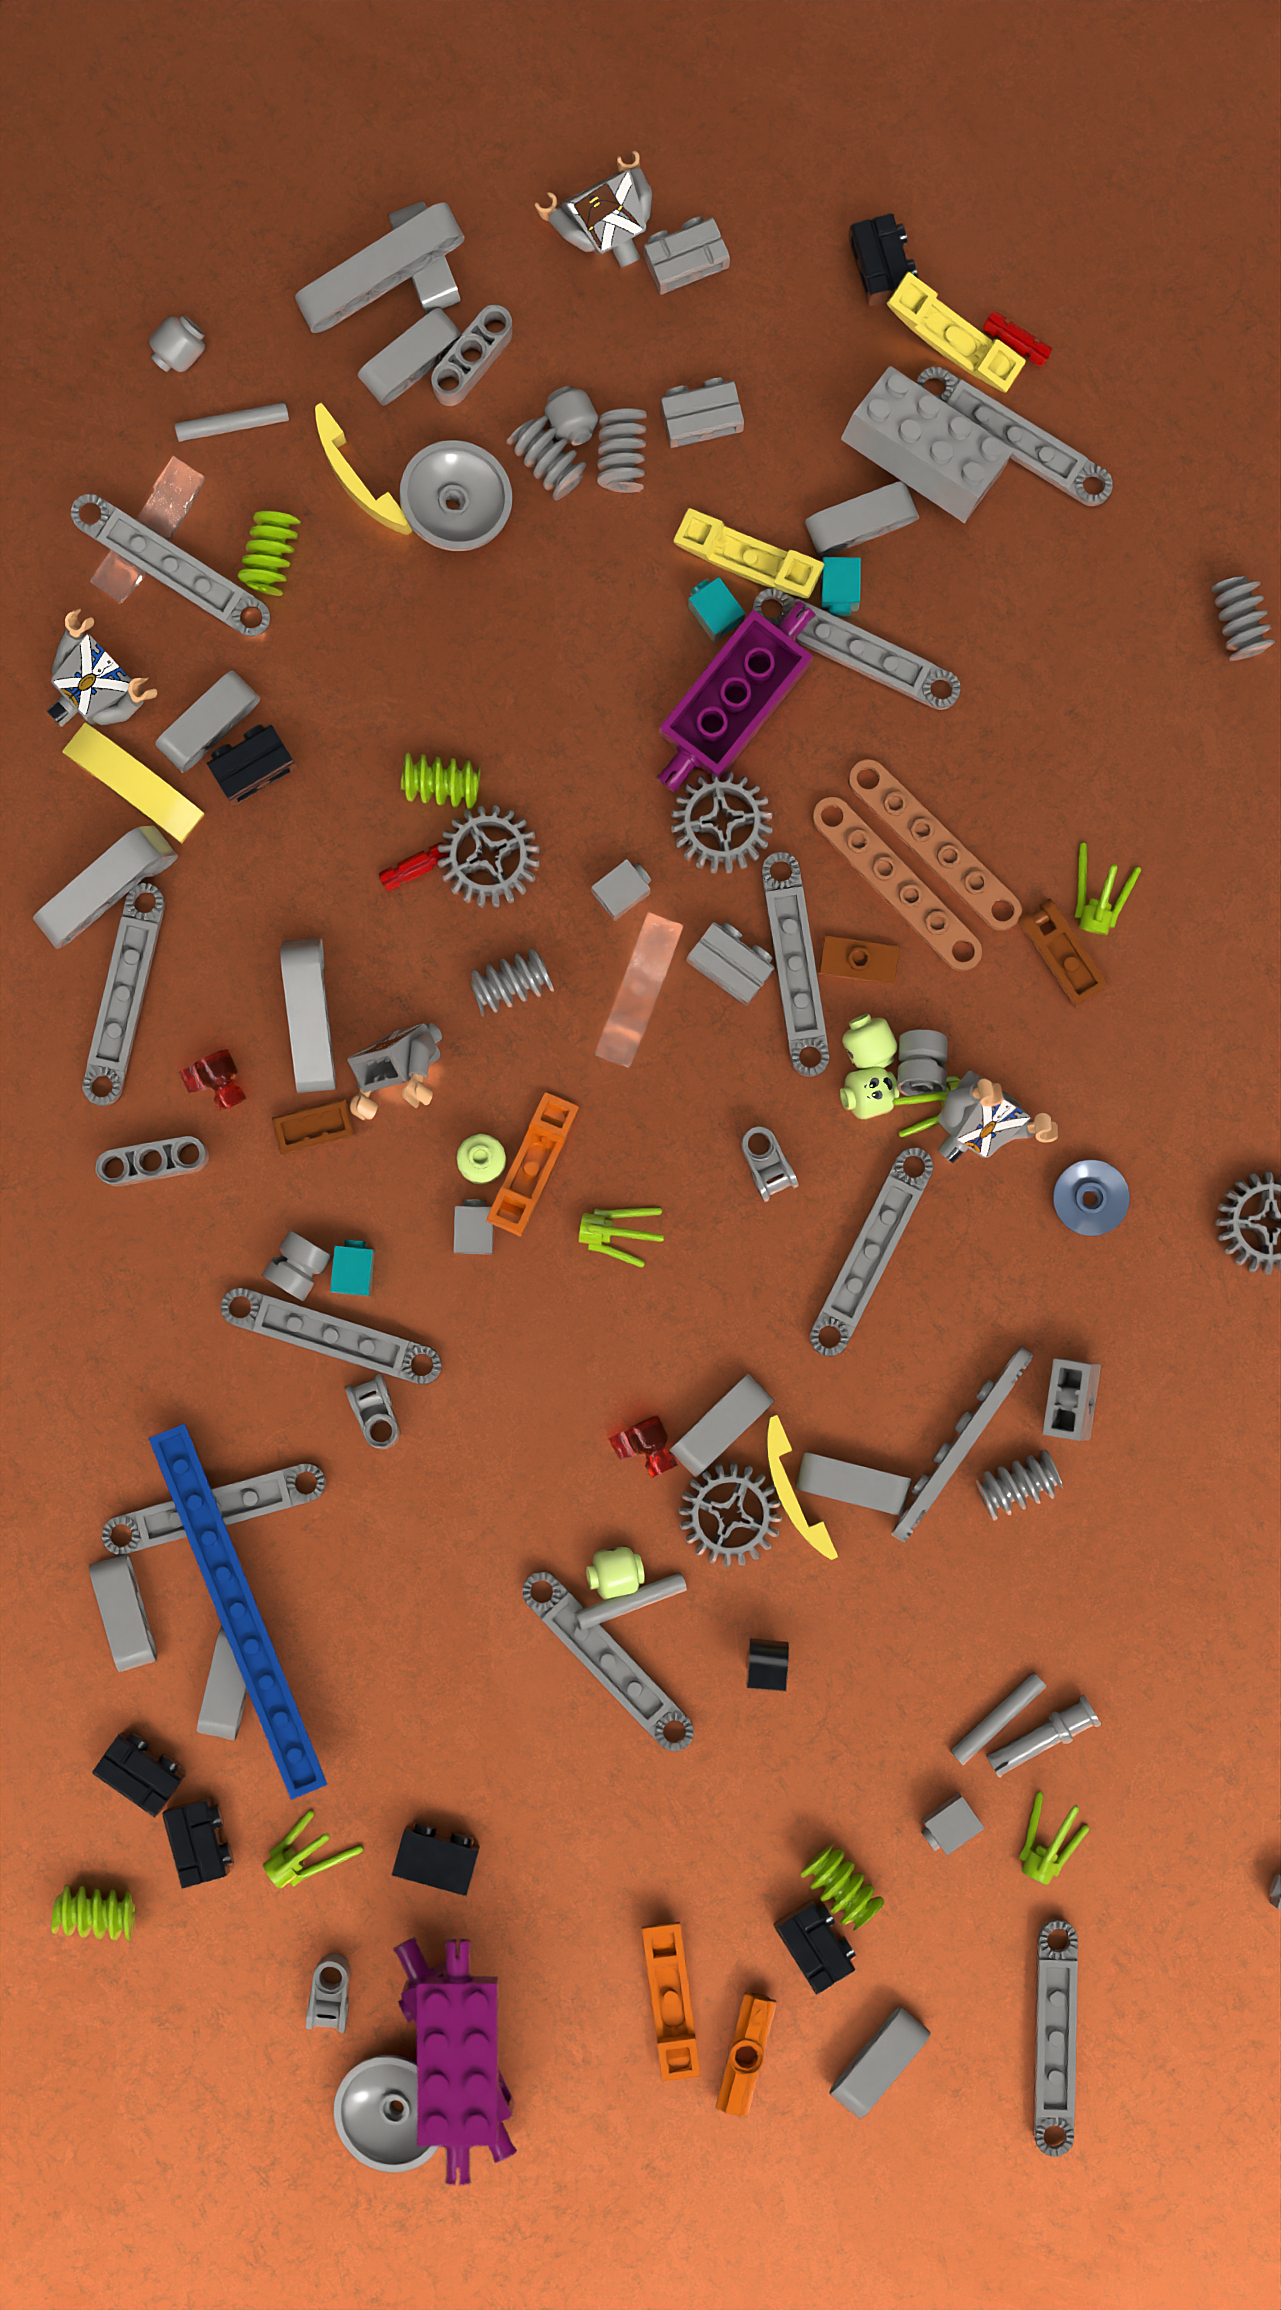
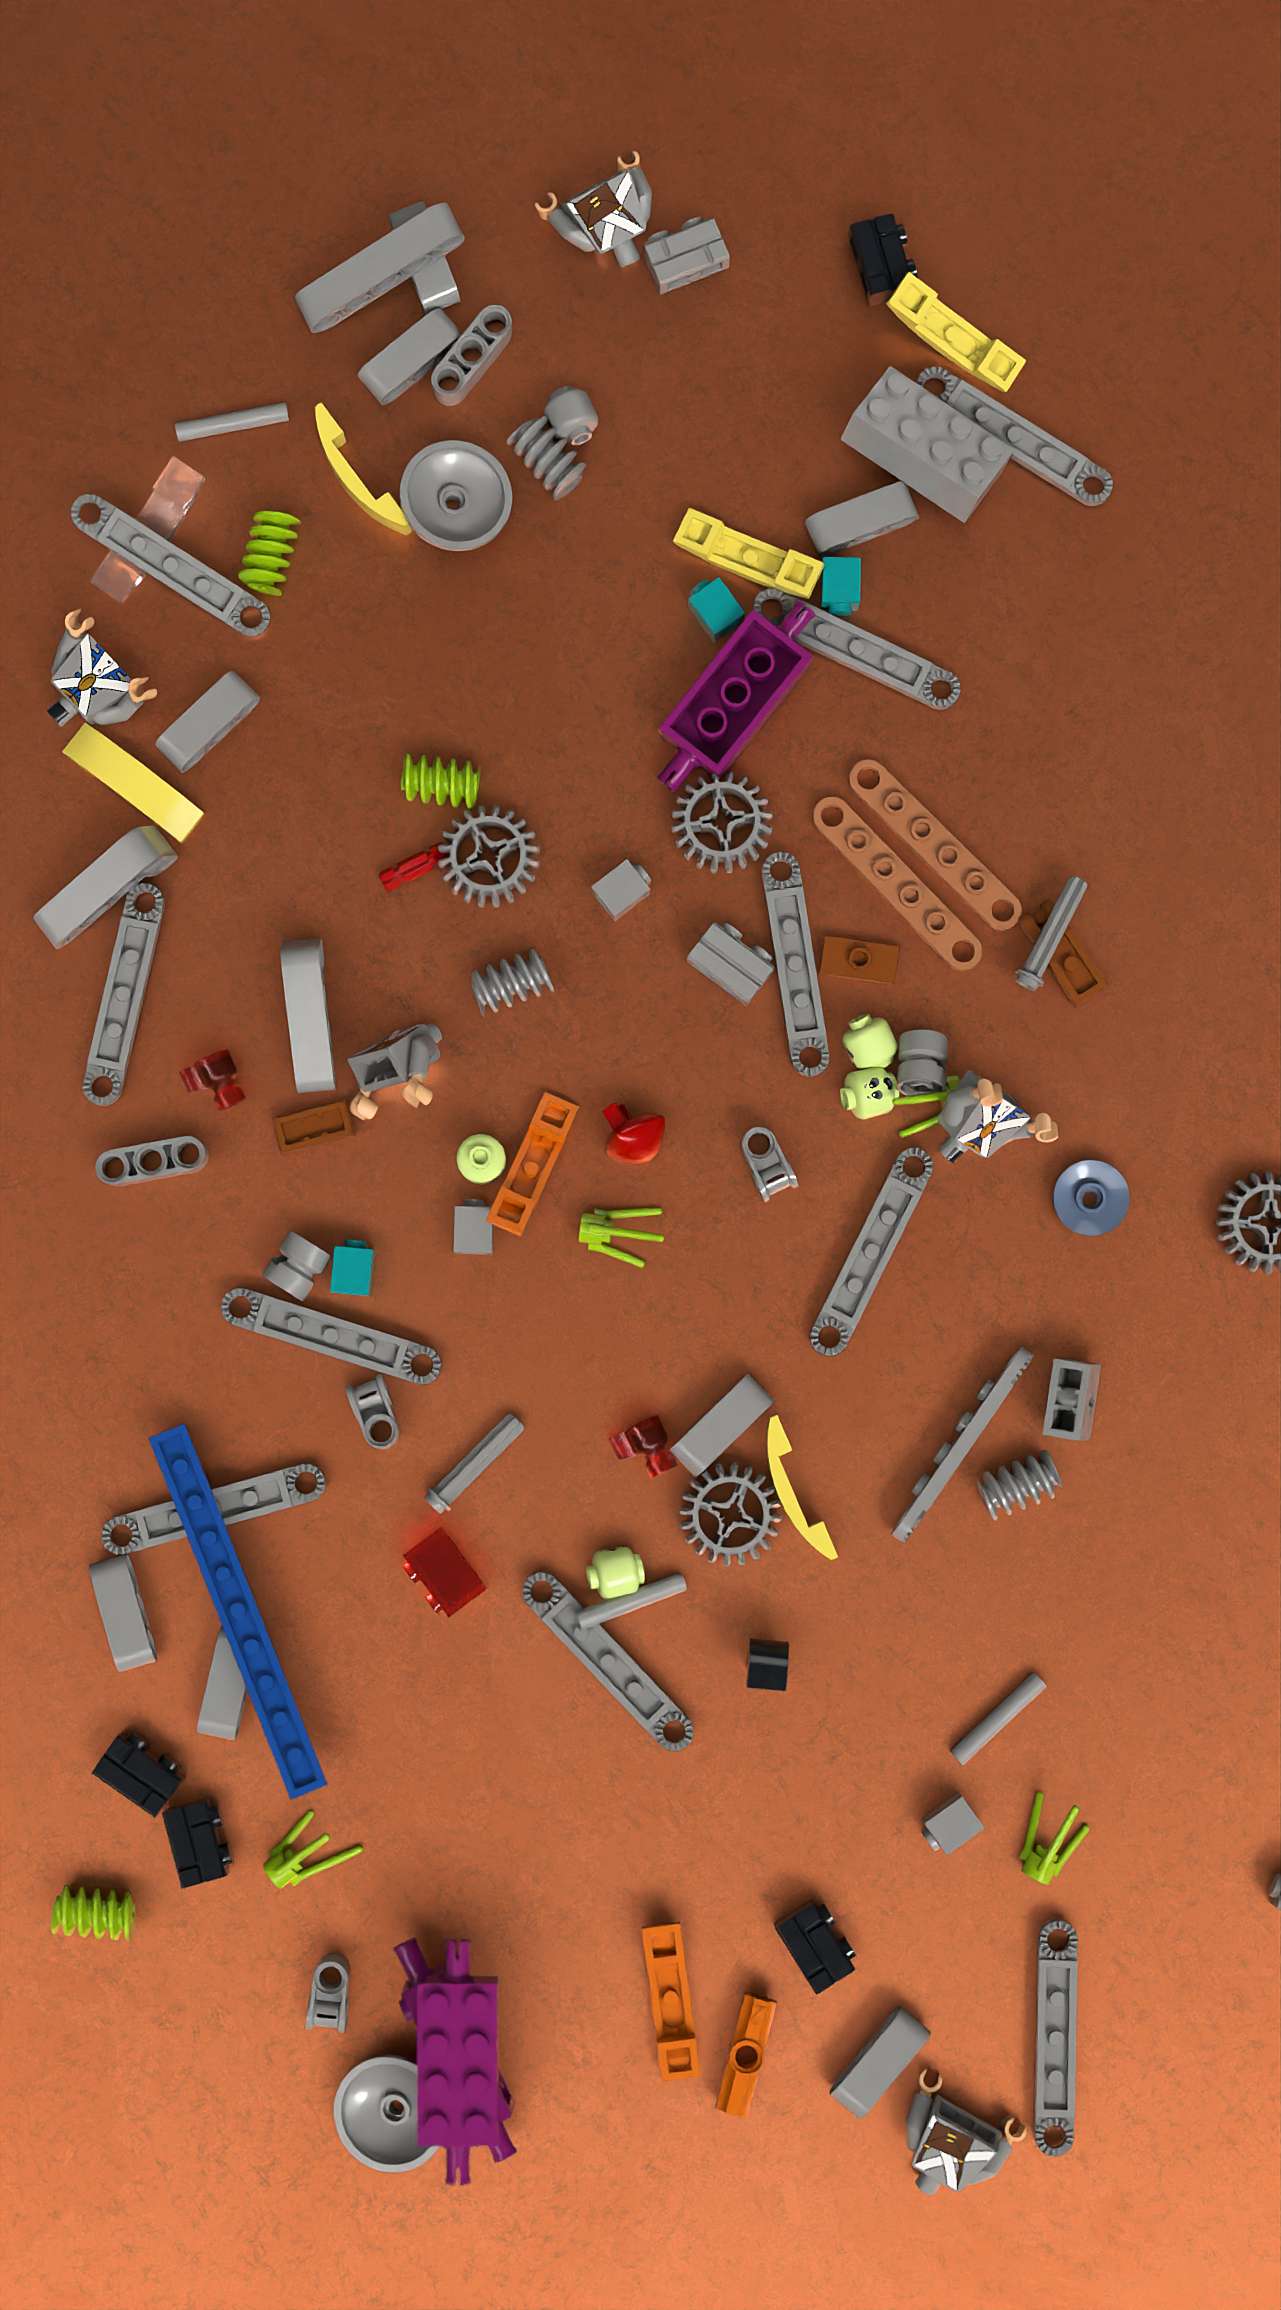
(177, 343): light grey head -> none
(251, 763): black brick -> none
(436, 1858): black brick -> none
(443, 1572): none -> clear red brick
(474, 1463): none -> light grey axle
(619, 450): light grey piece -> none
(633, 1138): none -> red piece
(639, 990): clear slope -> none
(701, 412): light grey brick -> none
(843, 1887): lime piece -> none
(853, 1484): light grey beam -> none
(953, 2144): none -> light grey torso
(1017, 338): red axle -> none
(1051, 934): none -> light grey axle
(1059, 1728): light grey pin -> none
(1097, 915): lime plant -> none
(1243, 617): light grey piece -> none

